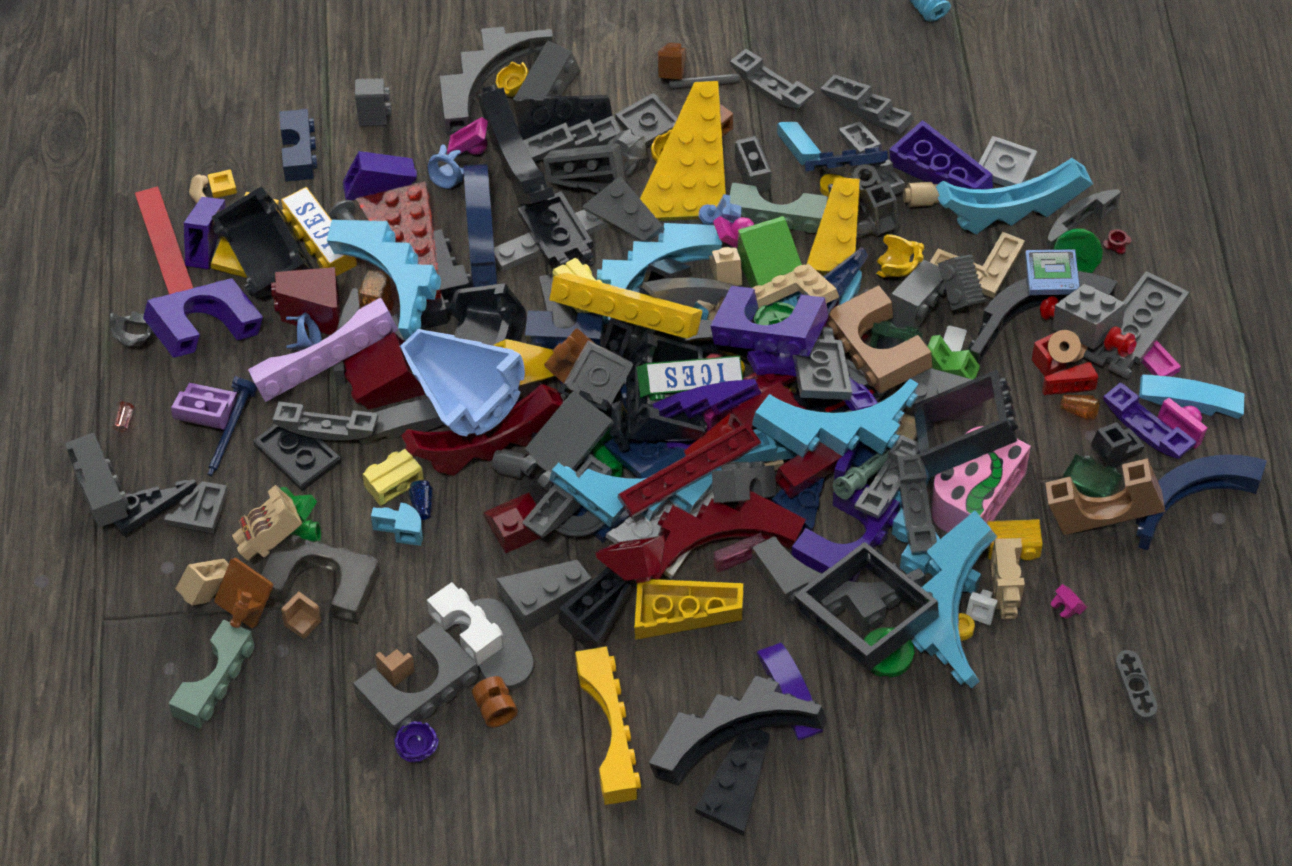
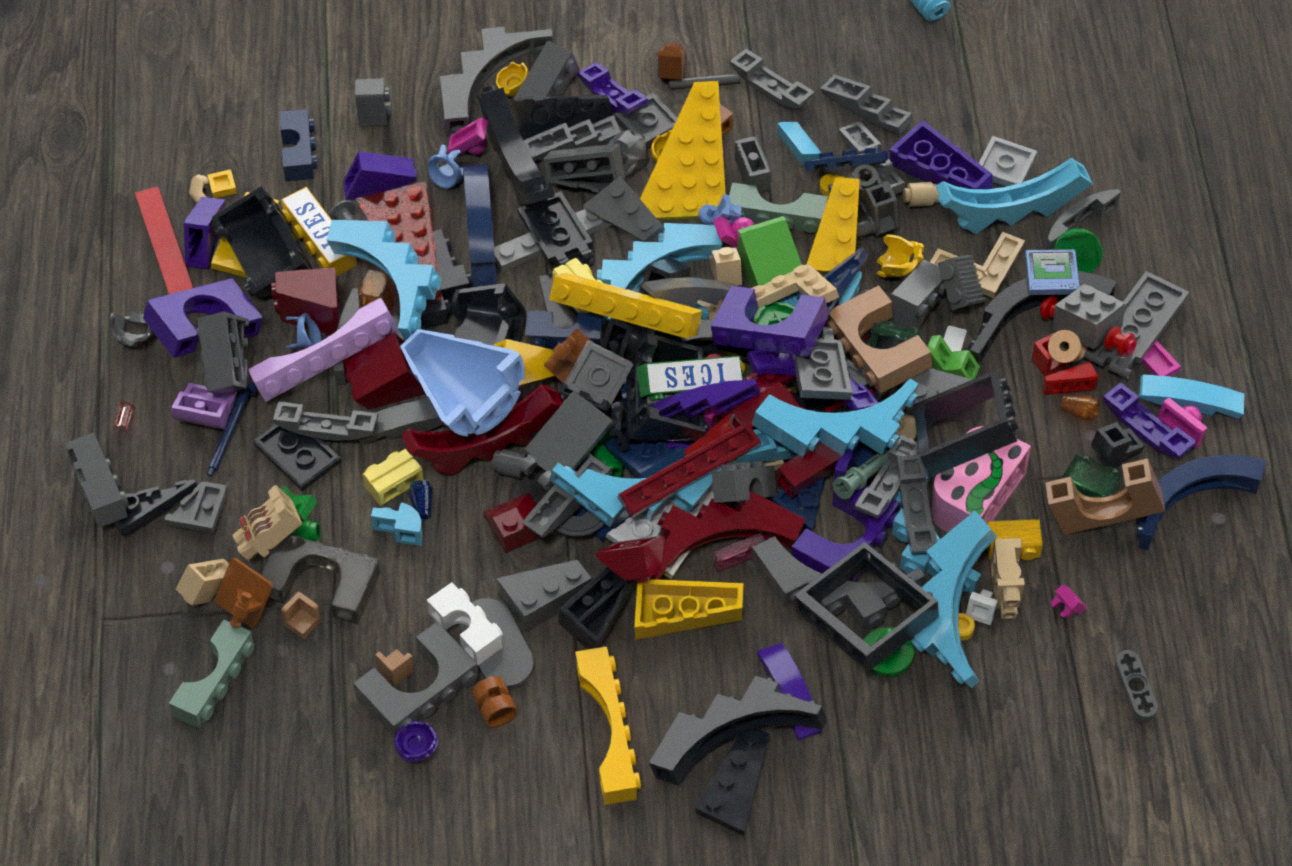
(222, 351): none -> dark grey wedge
(599, 82): none -> dark purple slope
(1117, 236): dark red plate -> none

